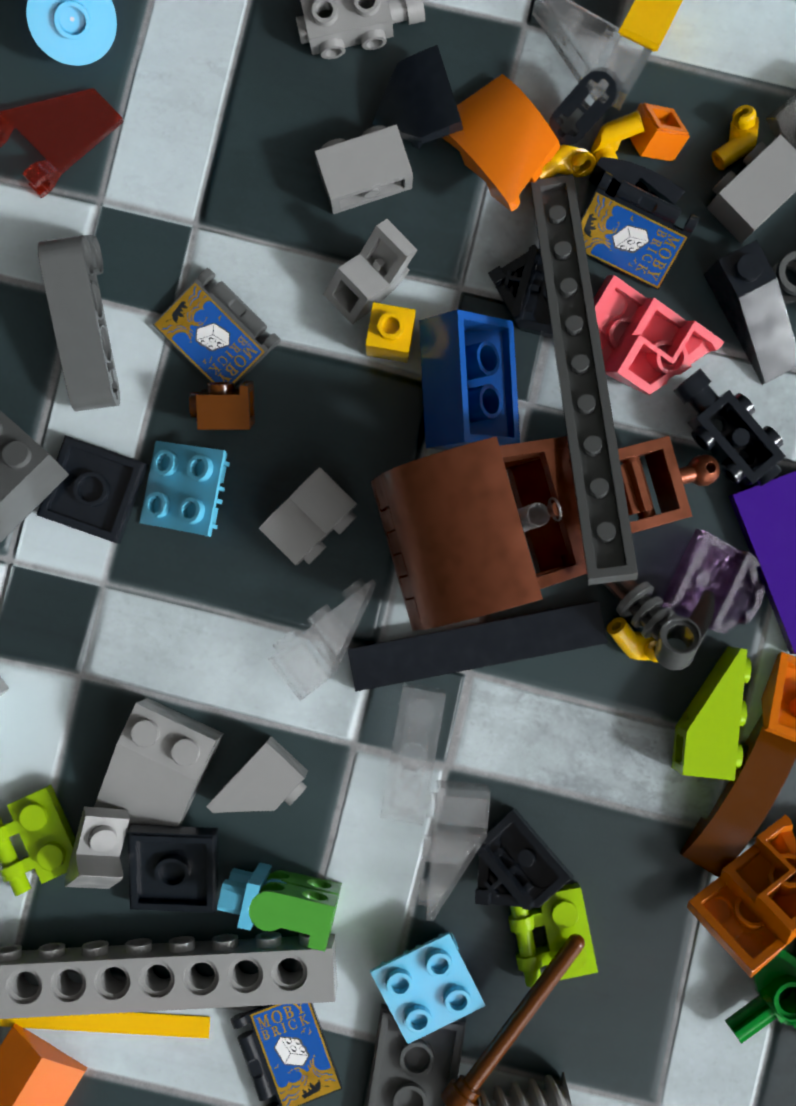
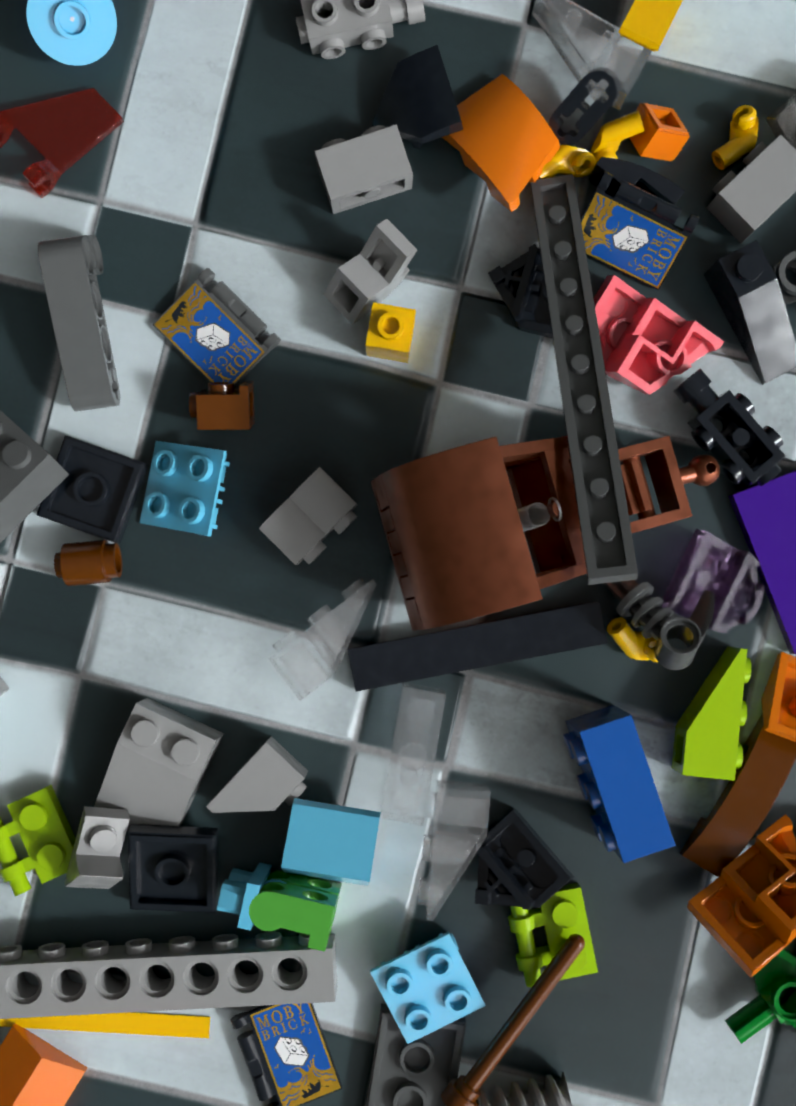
(88, 562): none -> reddish brown brick
(330, 842): none -> medium azure slope
(468, 379): blue slope -> none
(618, 783): none -> blue brick

